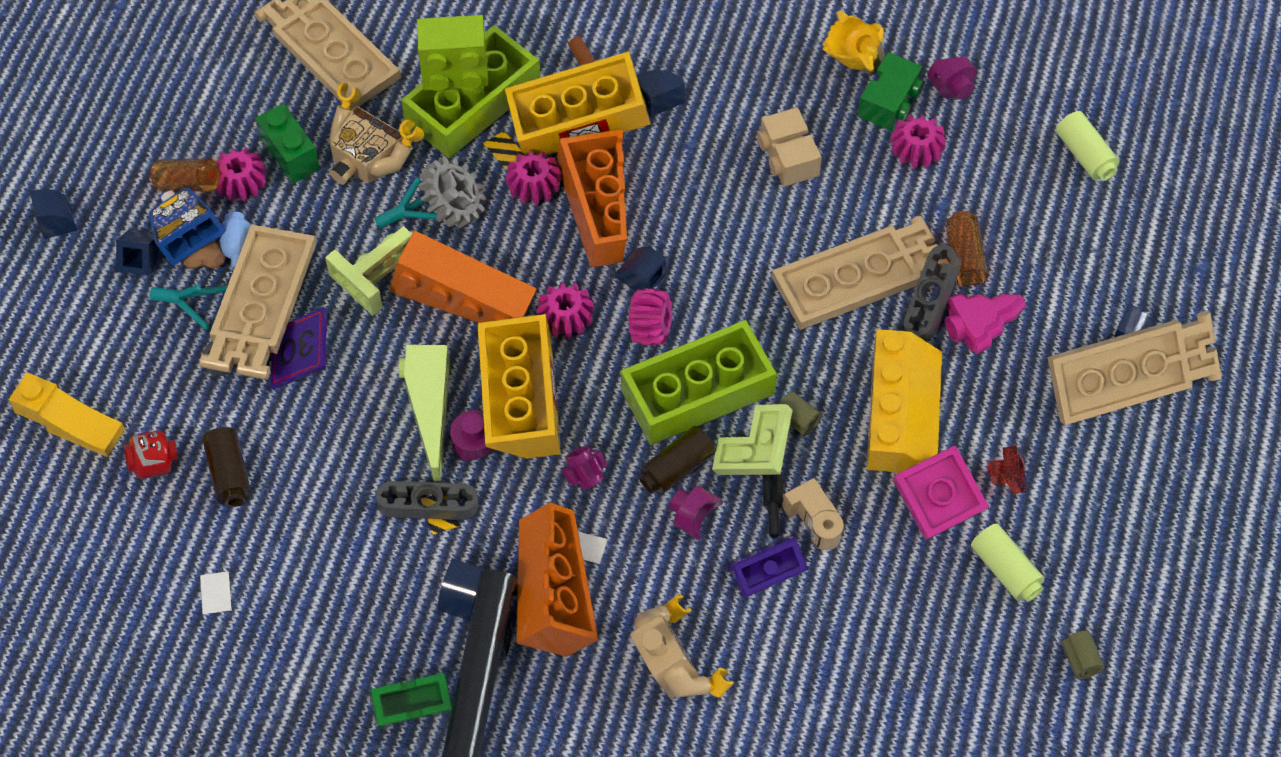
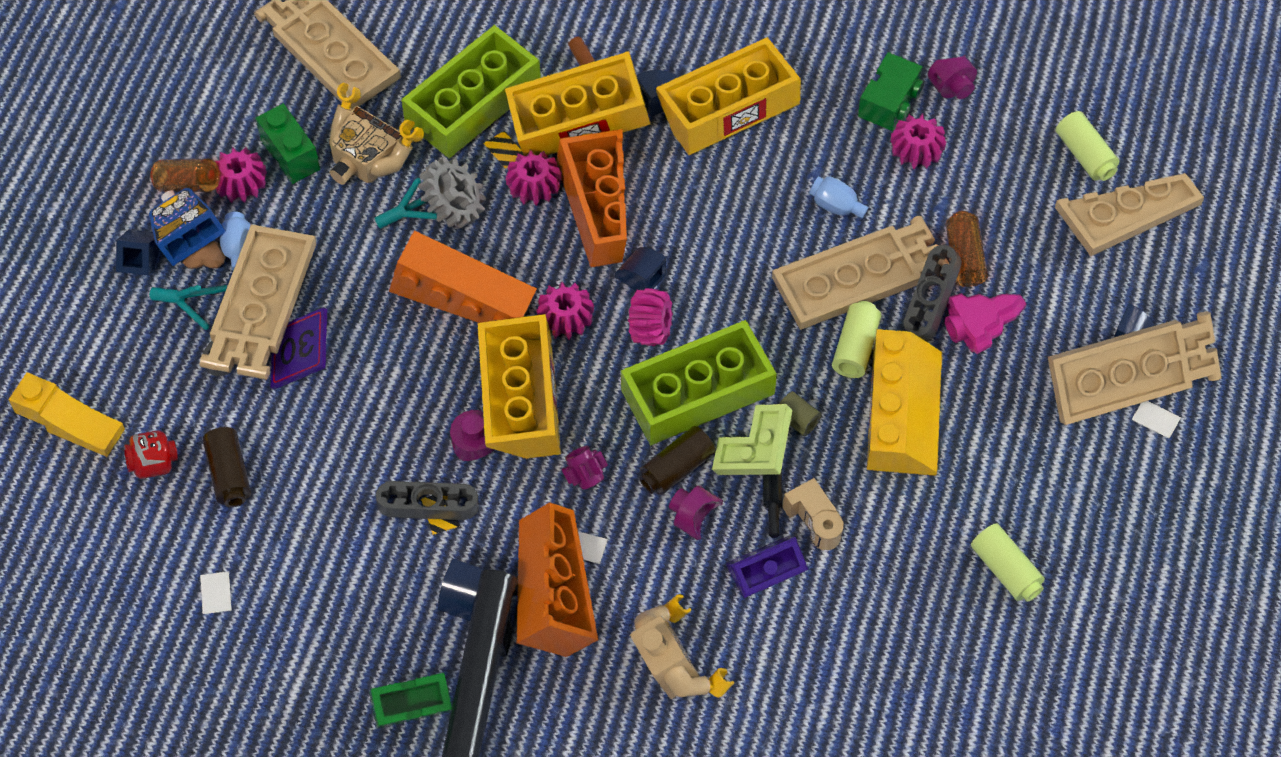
(53, 212): dark blue brick -> none
(368, 270): yellowish green bracket -> none
(427, 382): yellowish green slope -> none
(452, 52): lime brick -> none
(729, 95): none -> yellow slope
(790, 154): tan piece -> none
(837, 197): none -> light blue plant
(855, 43): yellow hair -> none
(856, 339): none -> yellowish green brick
(940, 492): dark pink plate -> none
(1009, 471): clear red tile -> none
(1082, 655): olive piece -> none
(1126, 212): none -> tan wing
(1156, 418): none -> white sticker

